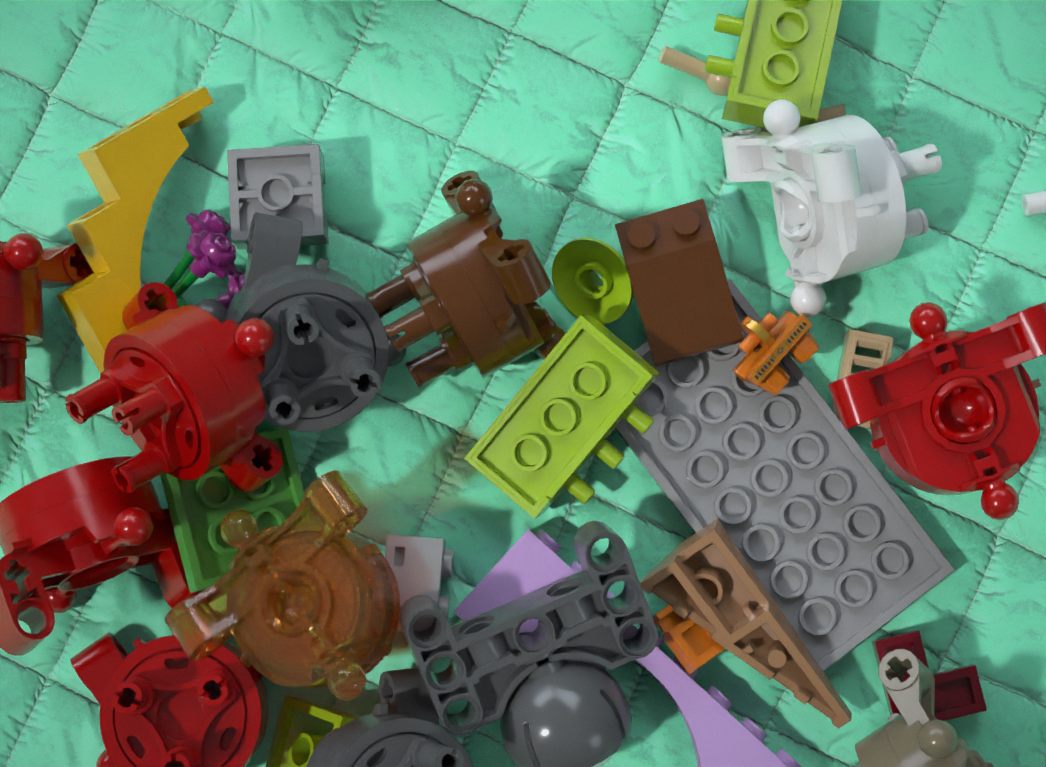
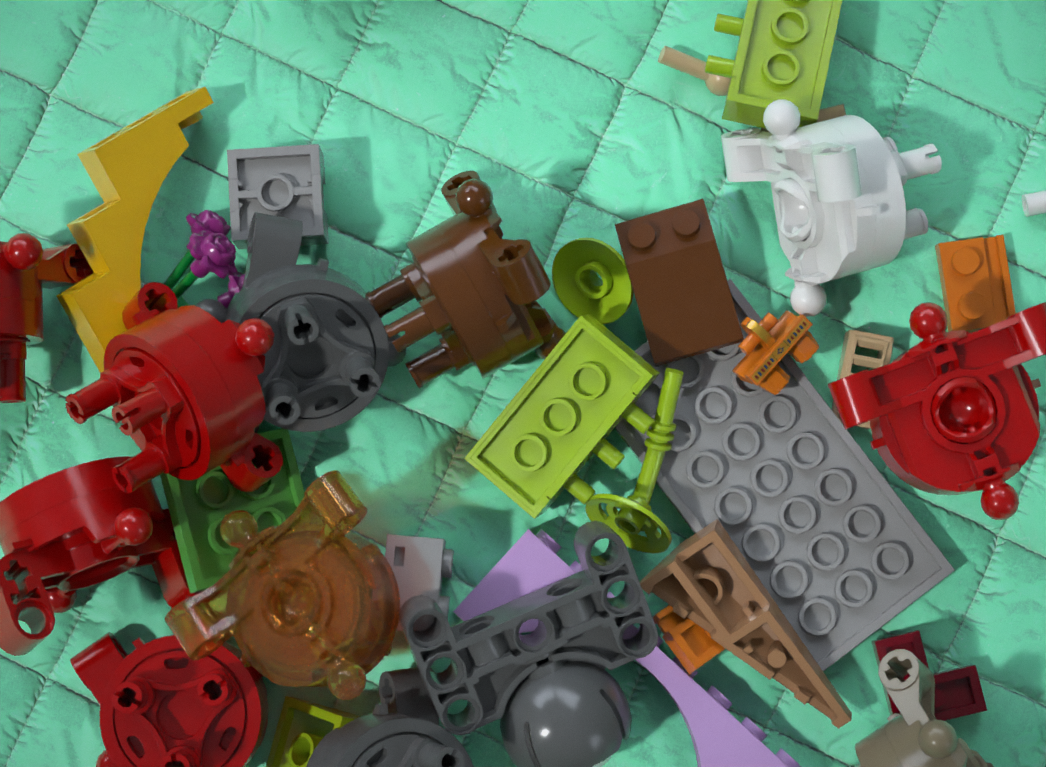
(636, 508): none -> lime dish
(975, 282): none -> orange plate

